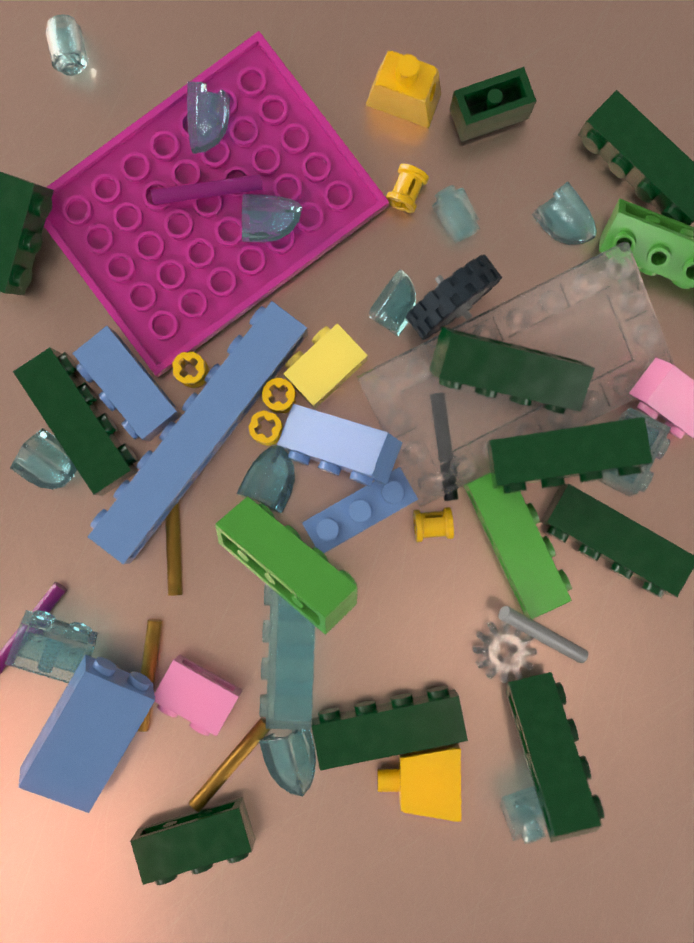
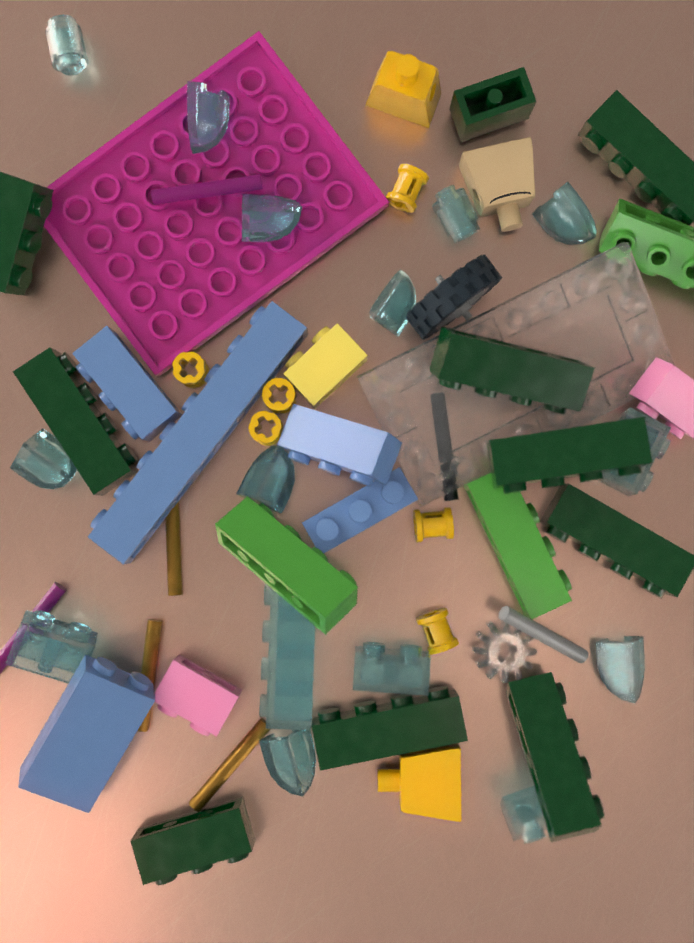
(391, 670): none -> clear light blue brick
(437, 631): none -> yellow bush
(501, 180): none -> tan torso
(622, 666): none -> clear light blue brick

